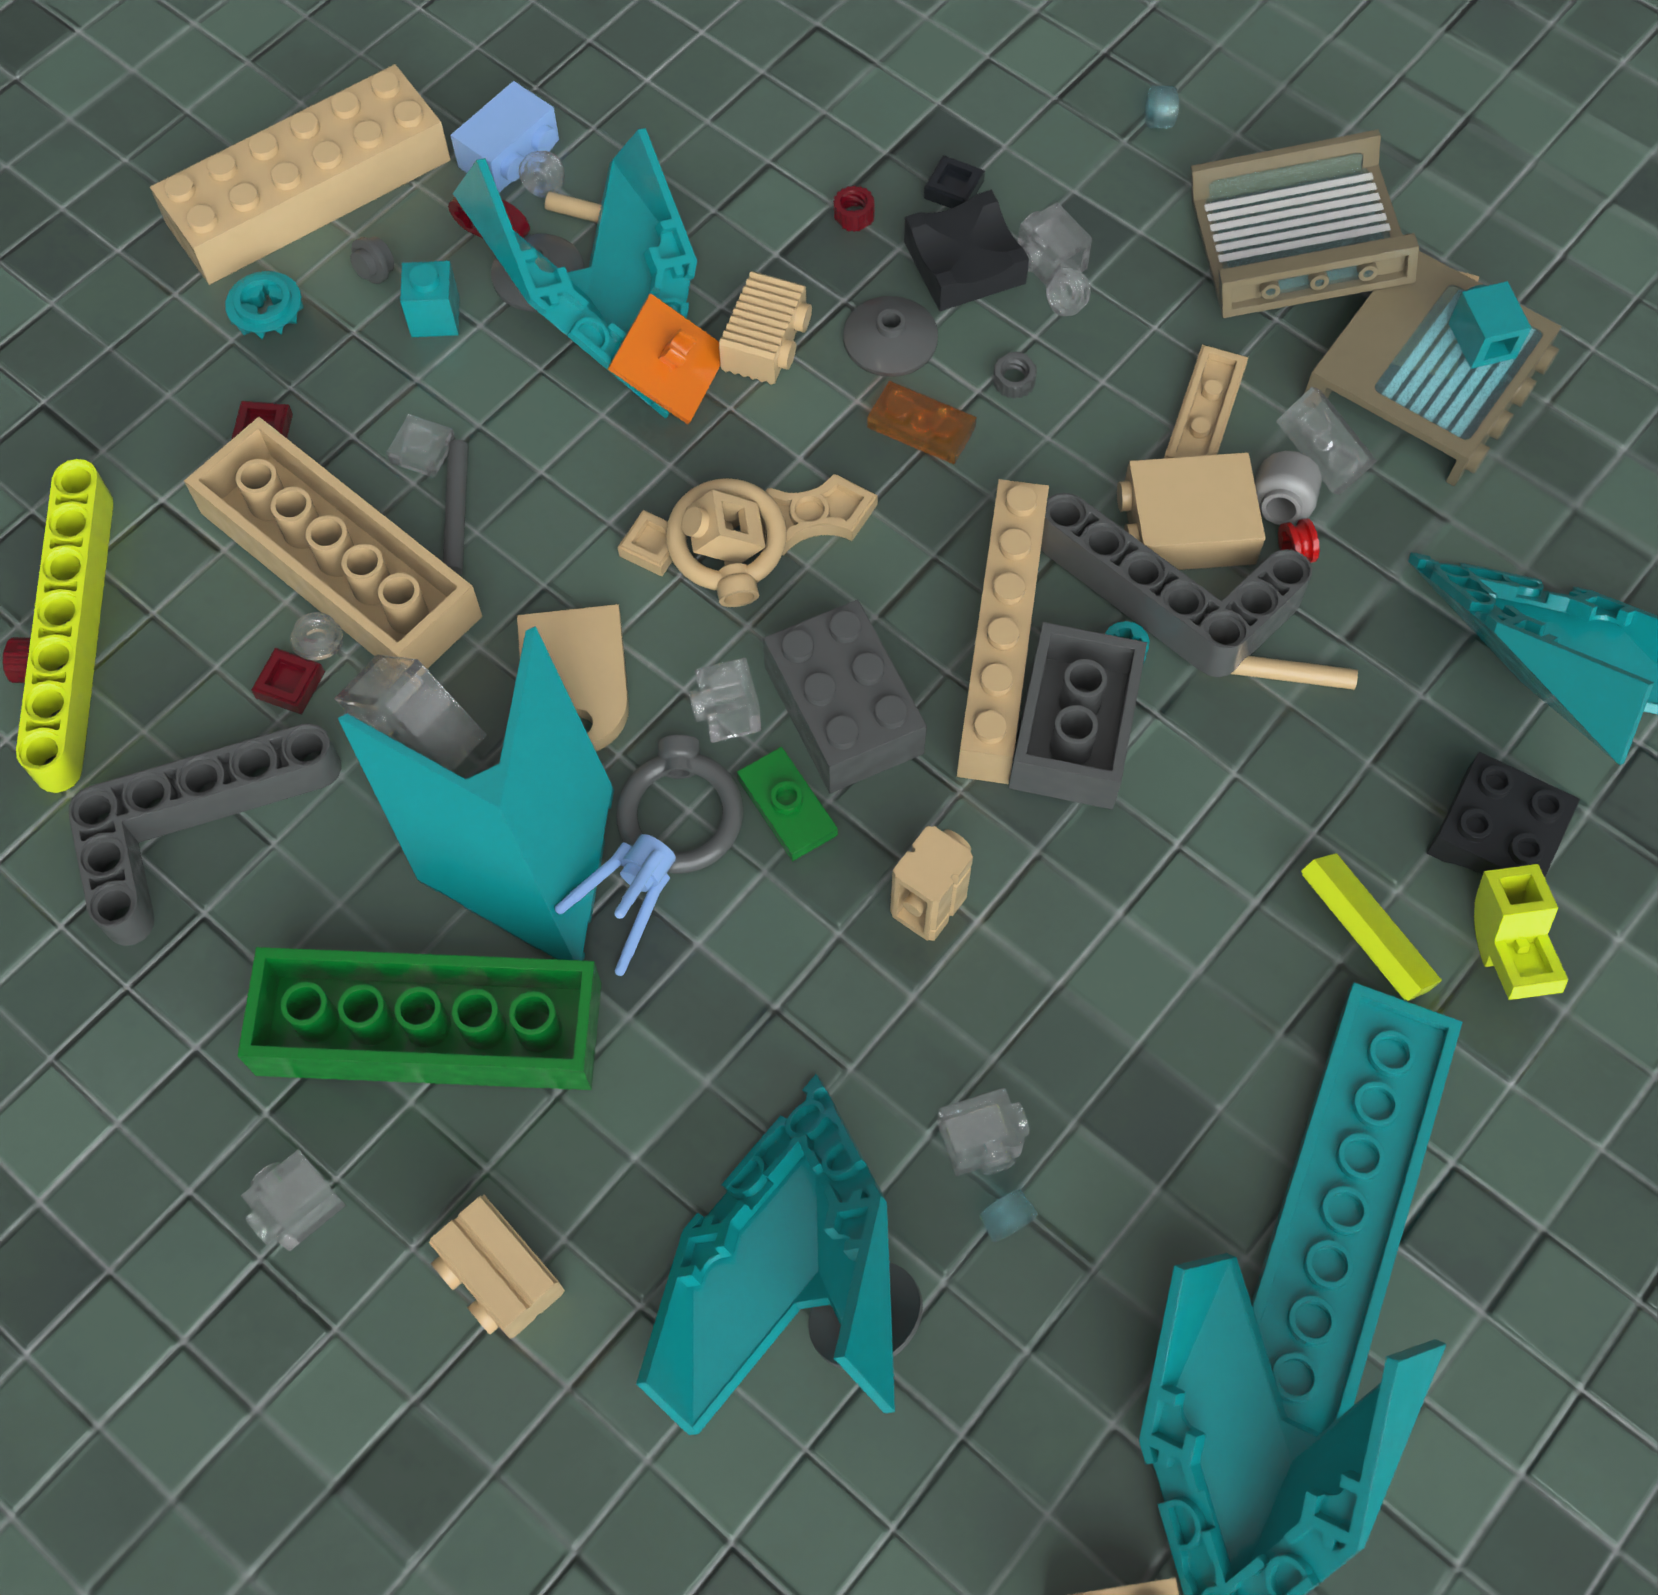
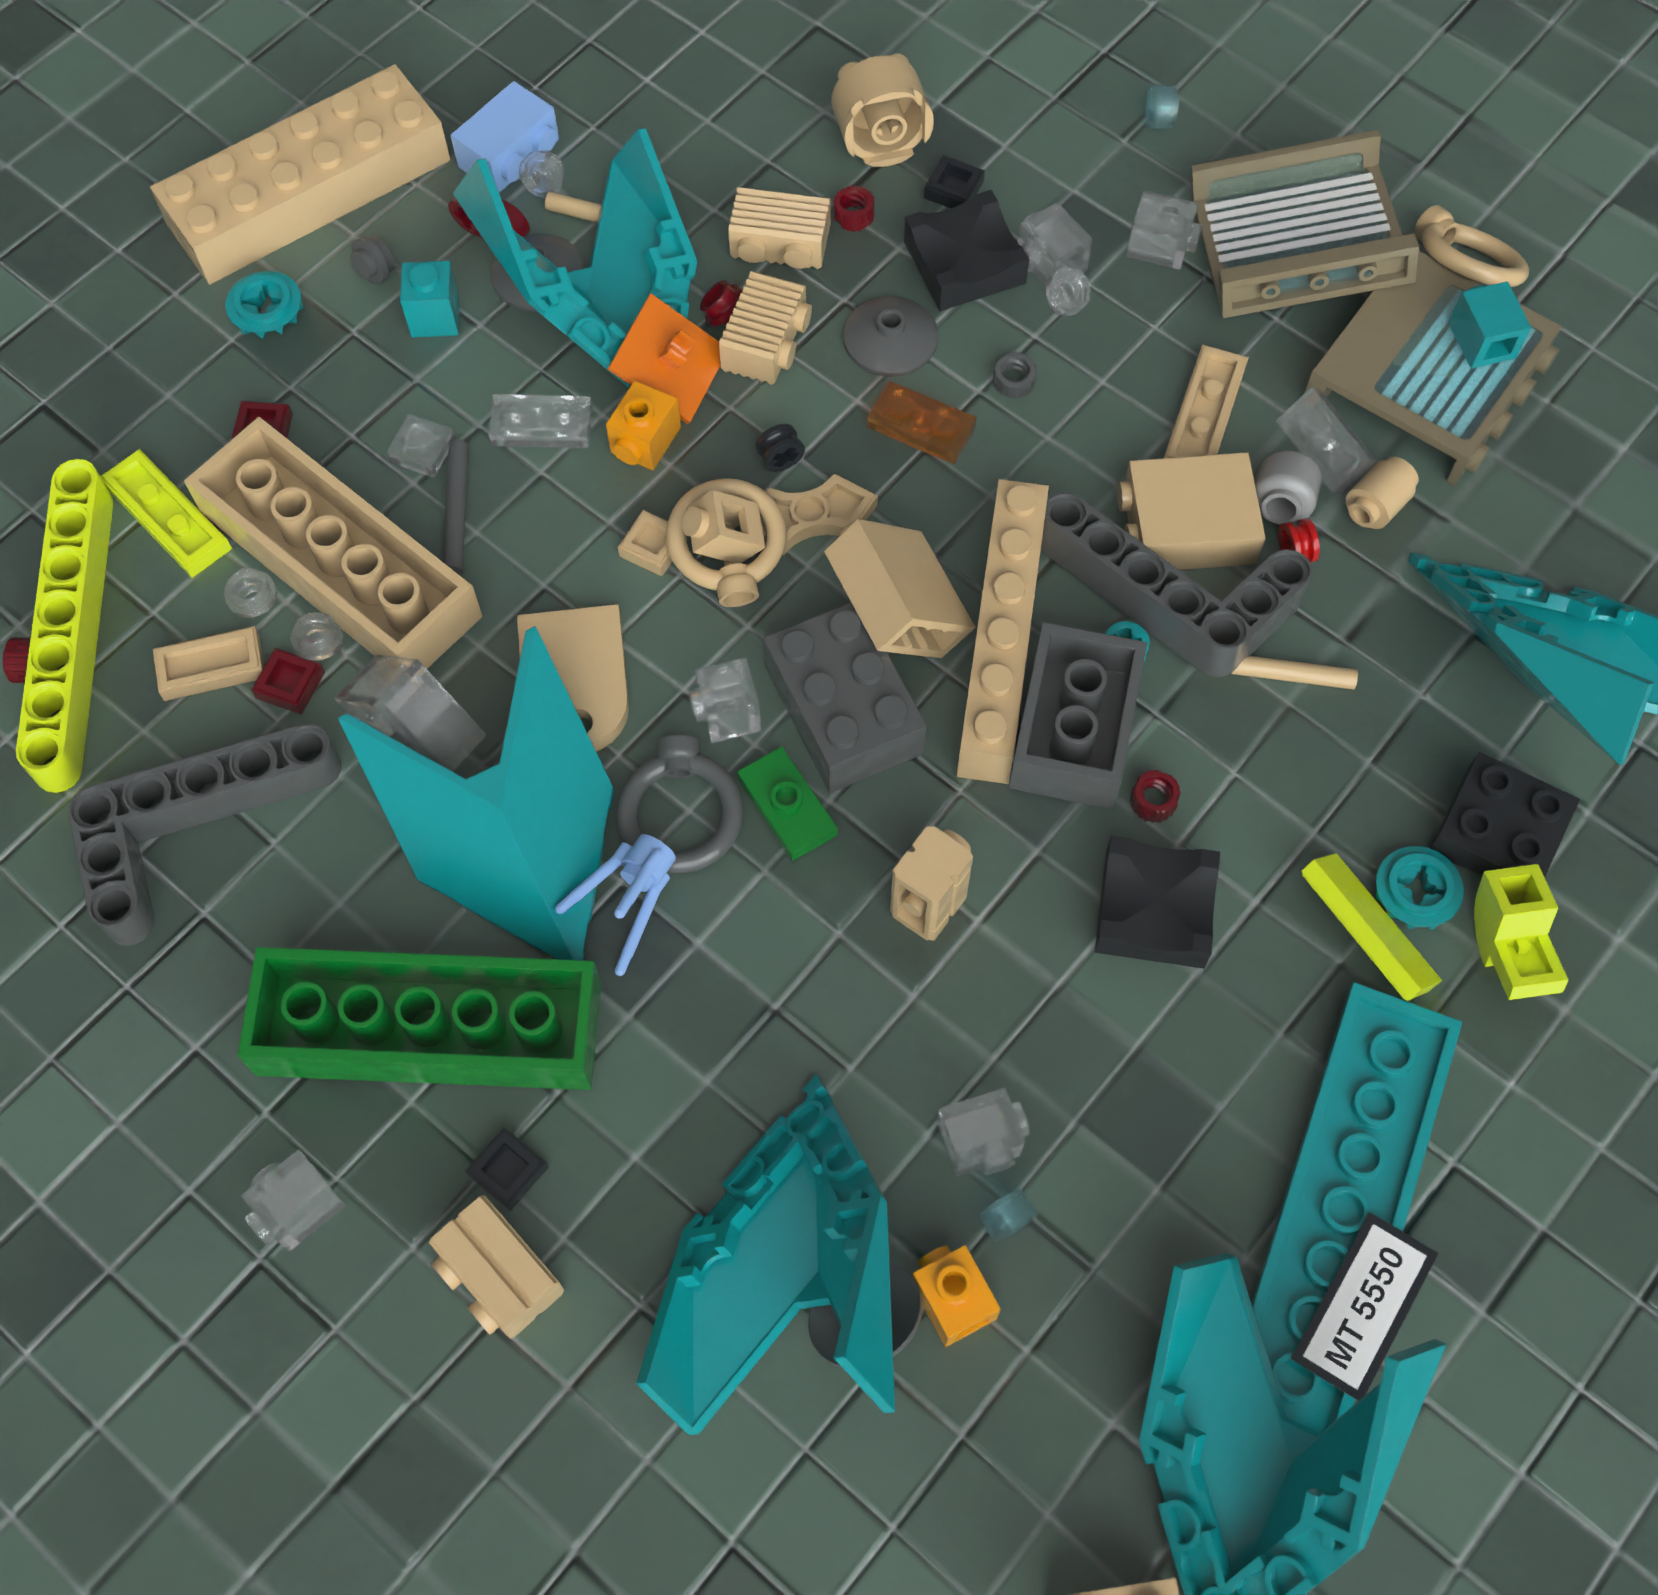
(166, 513): none -> neon yellow tile
(208, 663): none -> tan tile
(246, 582): none -> clear plate
(506, 1169): none -> black tile
(541, 421): none -> clear plate
(643, 426): none -> light orange brick
(720, 302): none -> dark red plate
(779, 228): none -> tan brick
(780, 447): none -> black bush
(881, 109): none -> tan brick
(899, 589): none -> tan brick
(954, 1293): none -> light orange brick
(1157, 903): none -> black brick
(1164, 230): none -> clear brick
(1166, 785): none -> dark red axle
(1364, 1307): none -> sticker
(1382, 493): none -> tan brick
(1437, 233): none -> tan piece
(1438, 877): none -> teal gear

